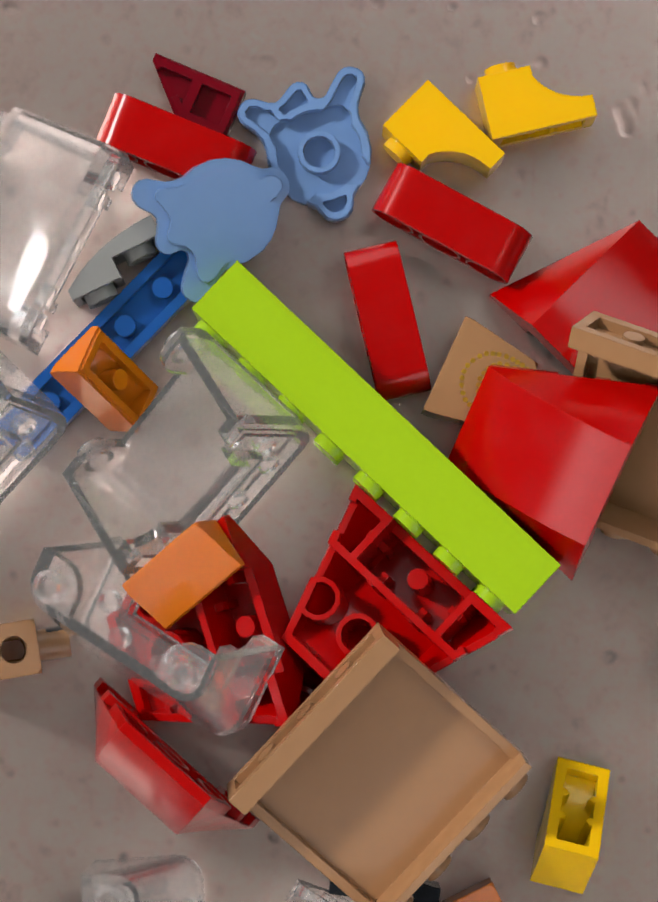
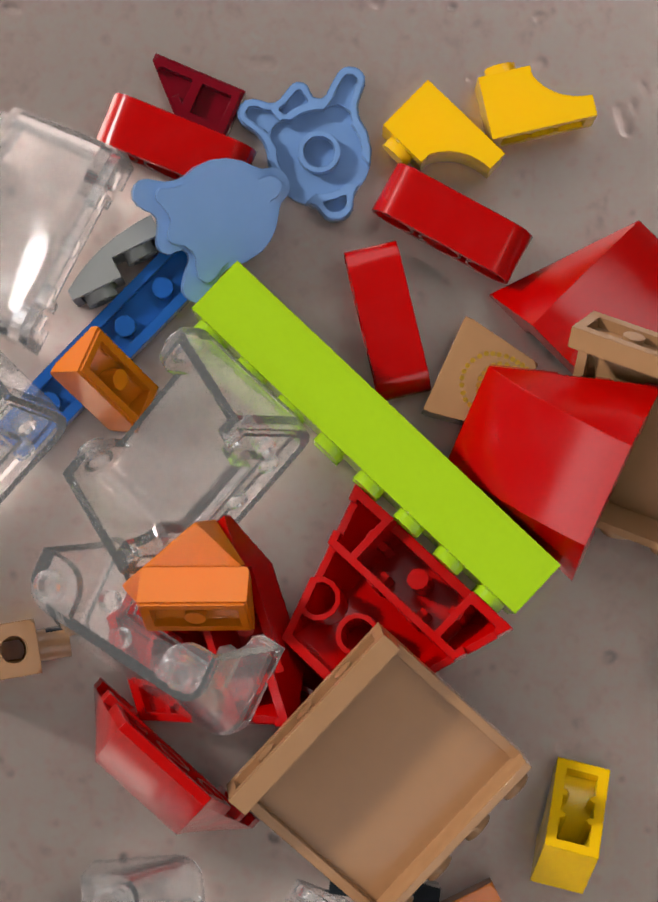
(196, 598): none -> orange slope

